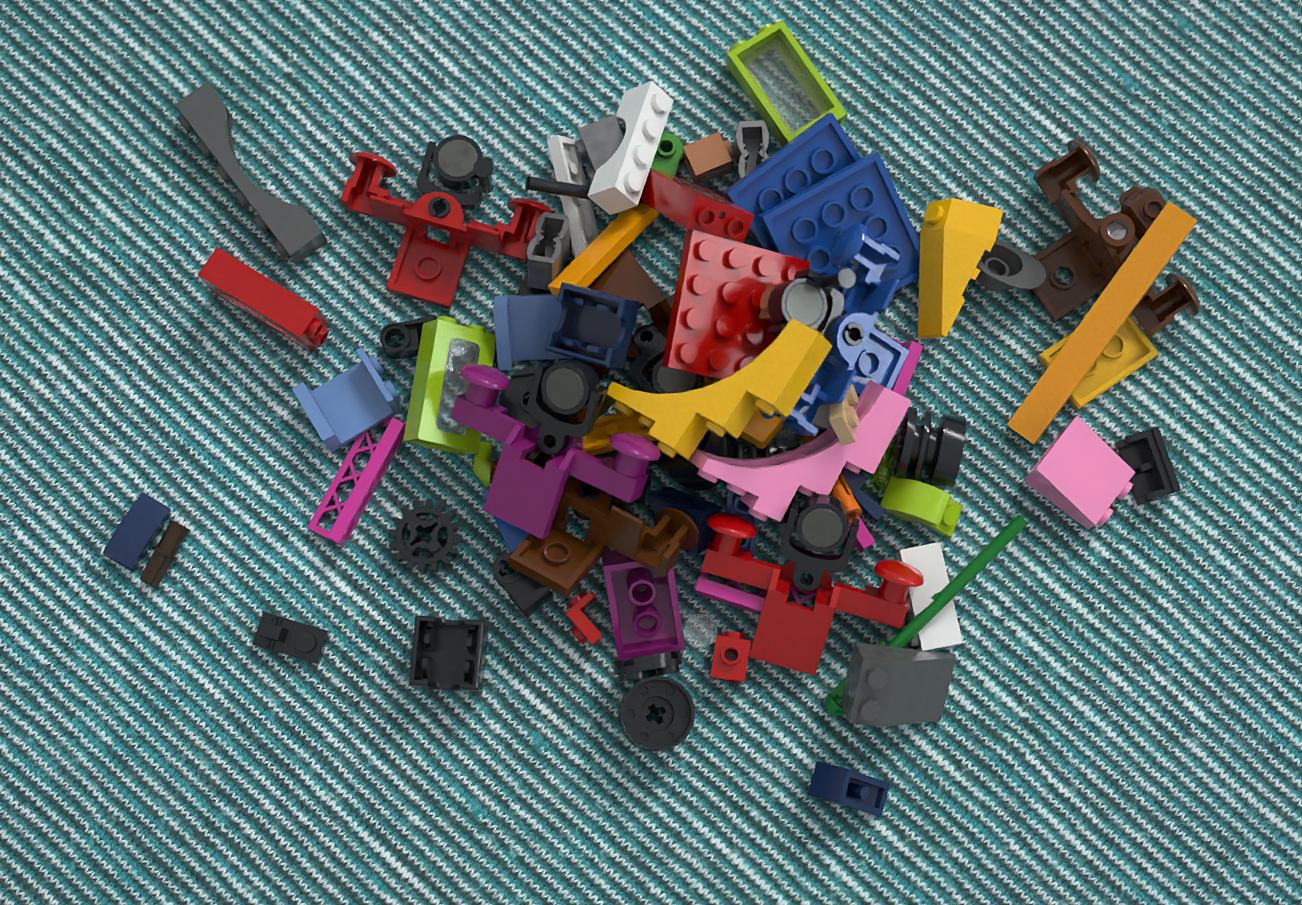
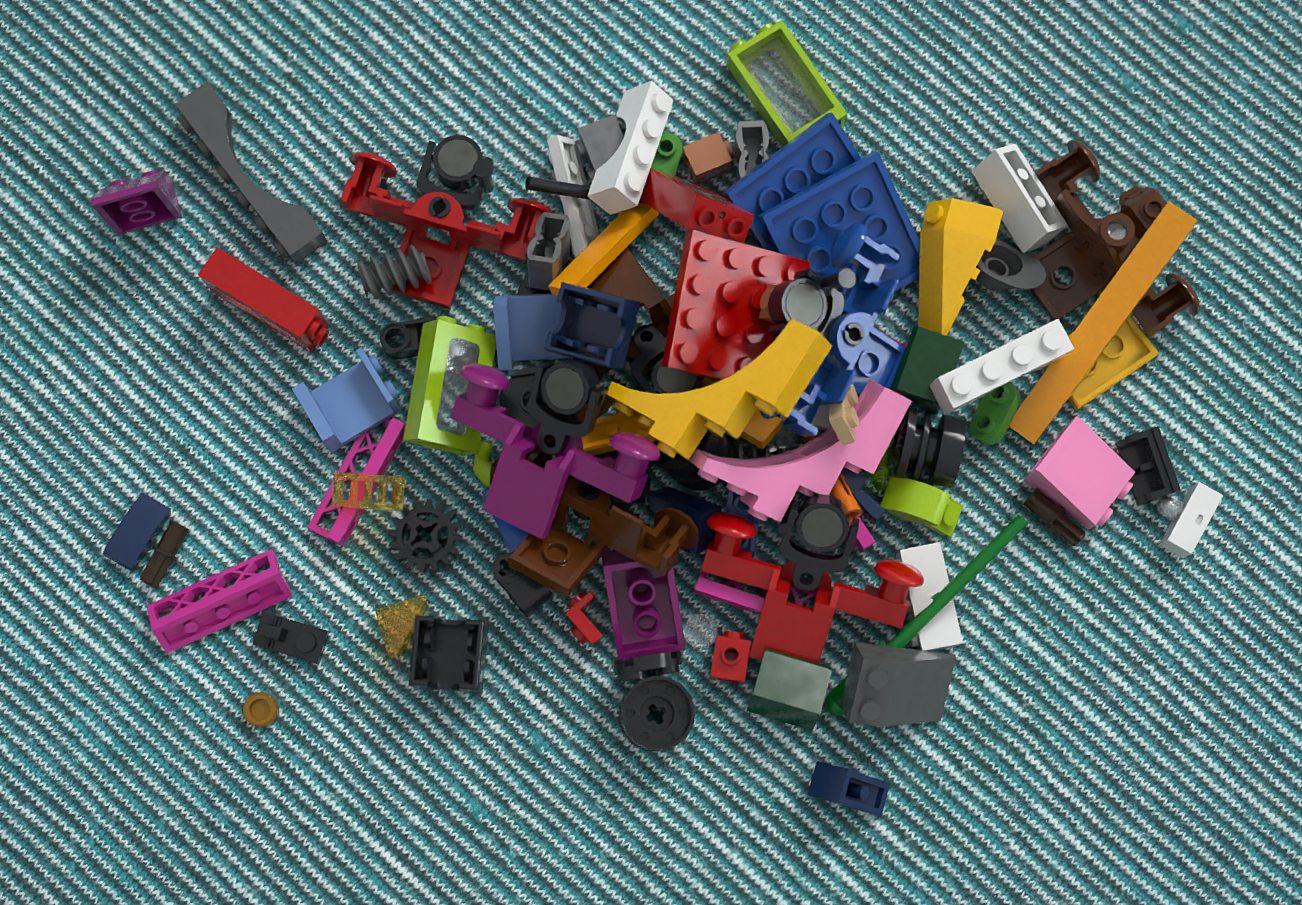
(138, 202): none -> magenta slope
(219, 605): none -> dark pink fence
(261, 709): none -> pearl gold tile
(394, 272): none -> dark grey piece
(397, 495): none -> clear yellow slope
(398, 623): none -> clear yellow slope
(789, 689): none -> slope
(924, 360): none -> dark green slope
(997, 411): none -> bright green plate
(1001, 366): none -> white arch
(1021, 196): none -> white brick
(1054, 518): none -> dark brown axle
(1188, 518): none -> white piece

